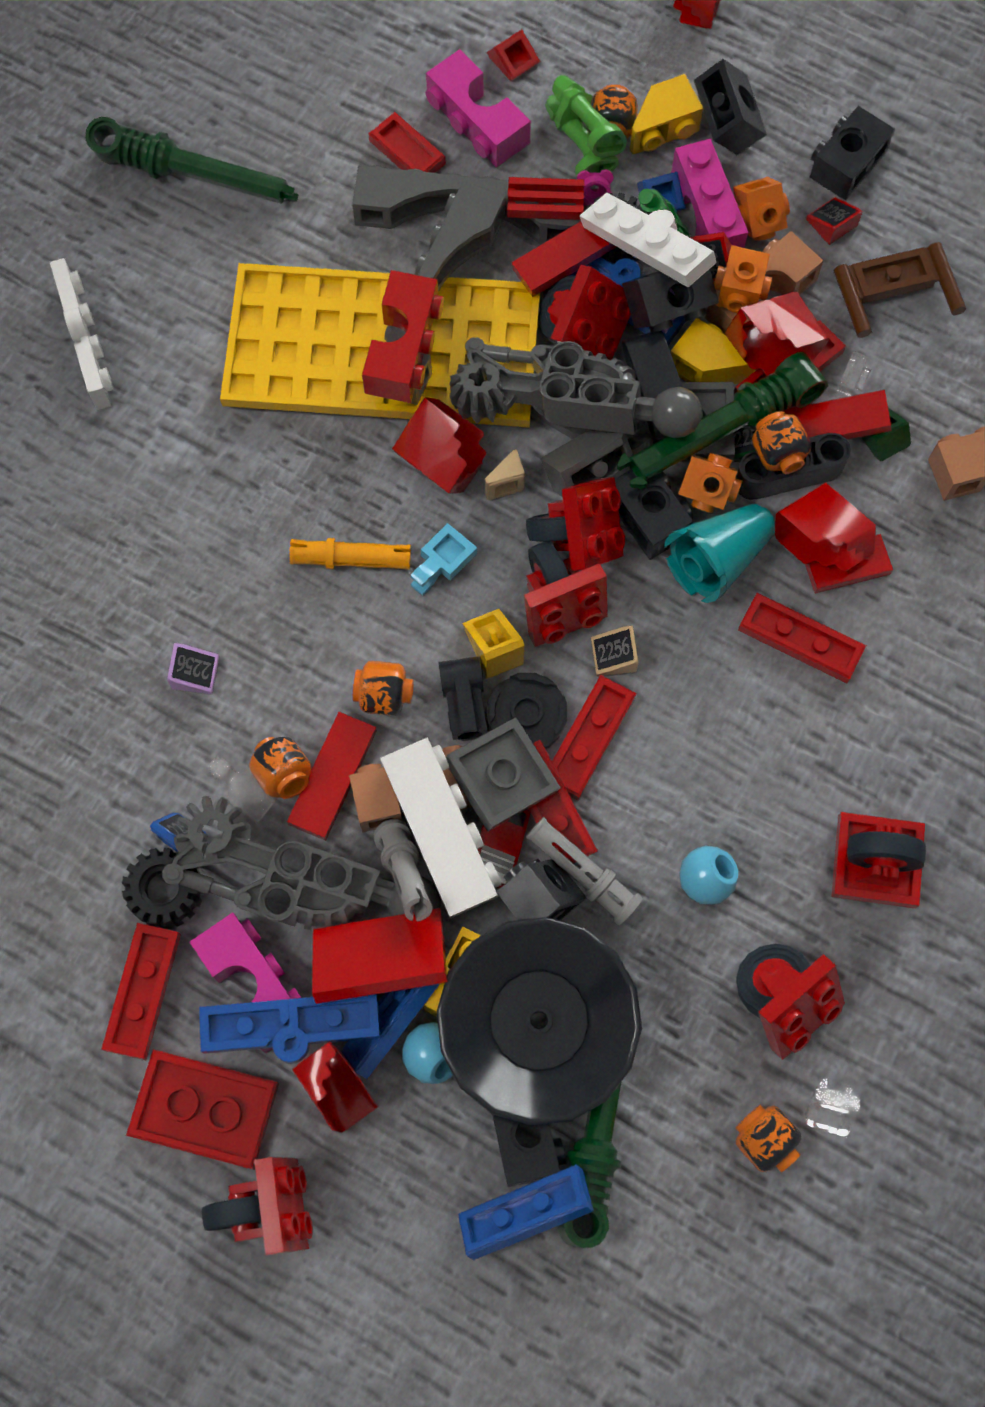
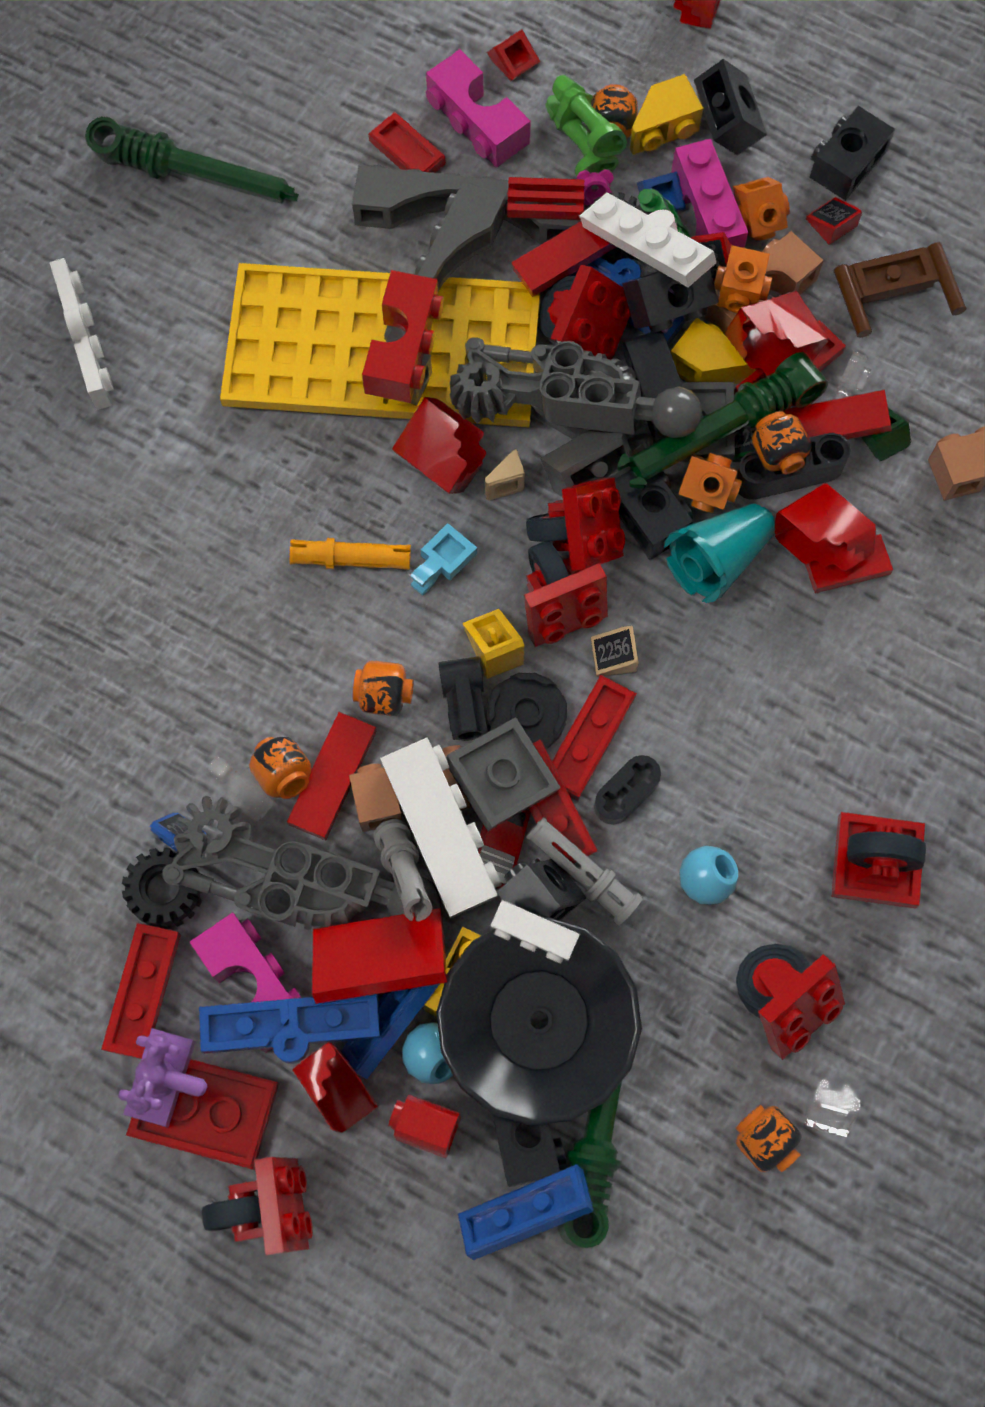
(161, 1078): none -> medium lavender piece
(192, 669): slope -> none
(424, 1125): none -> red brick
(534, 932): none -> white piece
(634, 796): none -> black beam
(802, 638): red tile -> none

